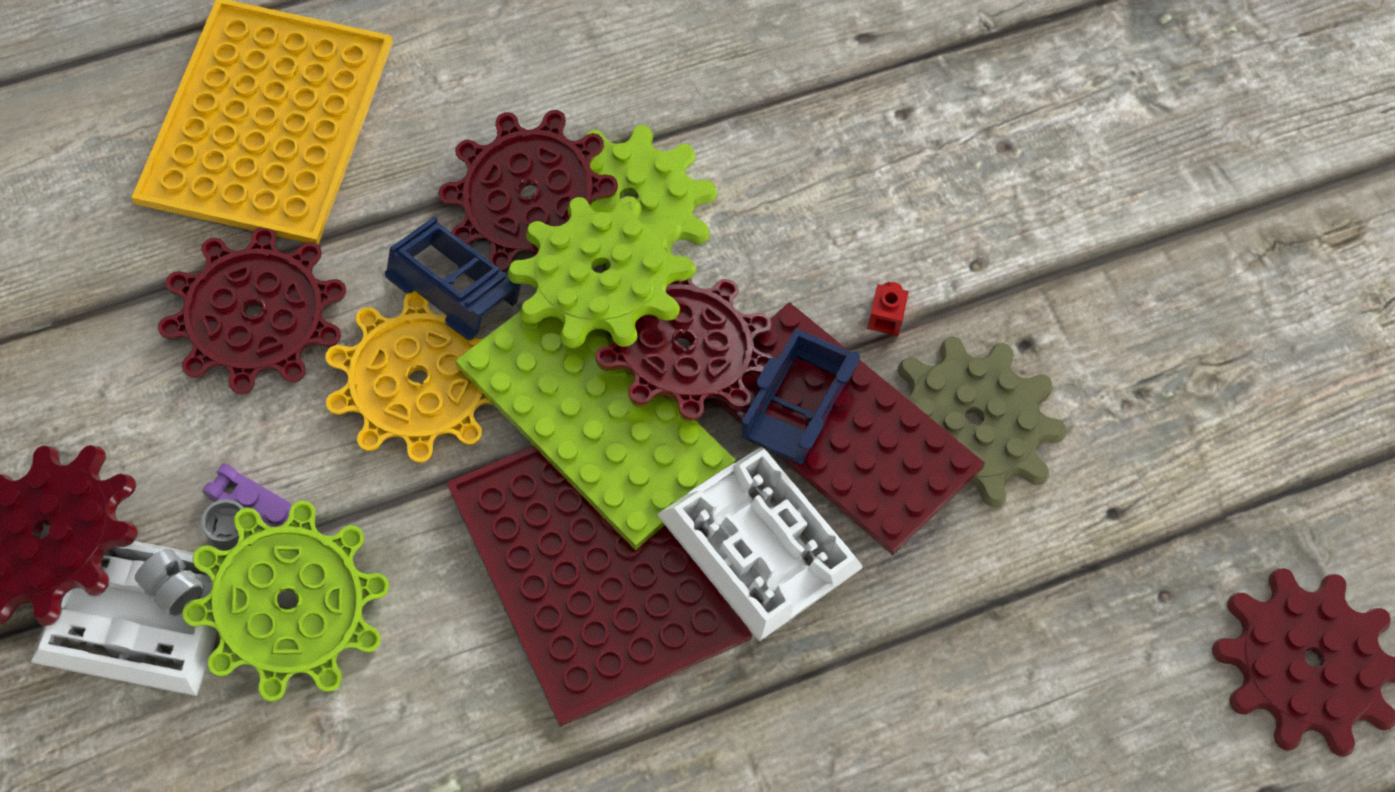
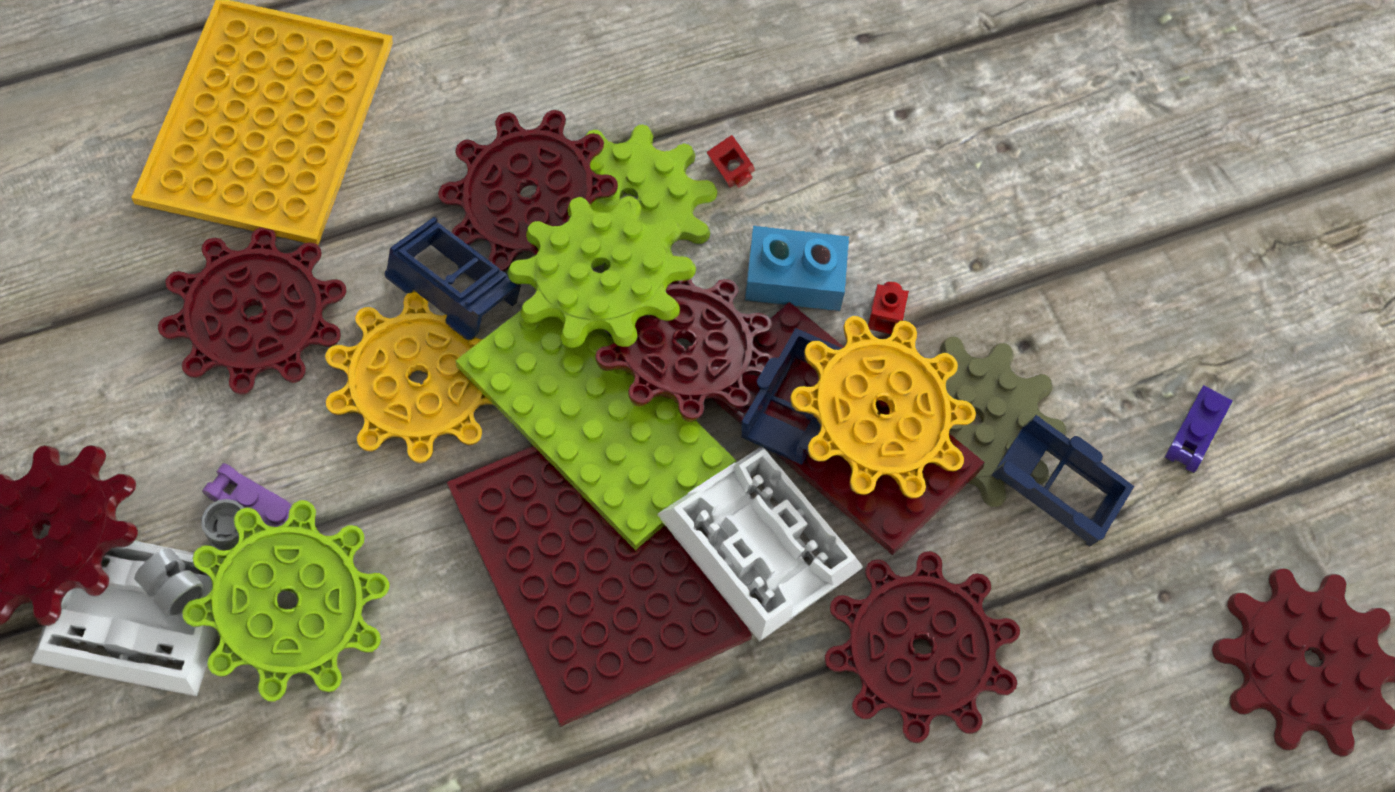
(727, 153): none -> red brick
(797, 268): none -> dark azure piece
(911, 387): none -> yellow plate
(928, 609): none -> dark red plate
(1077, 454): none -> dark blue piece
(1198, 428): none -> dark purple plate

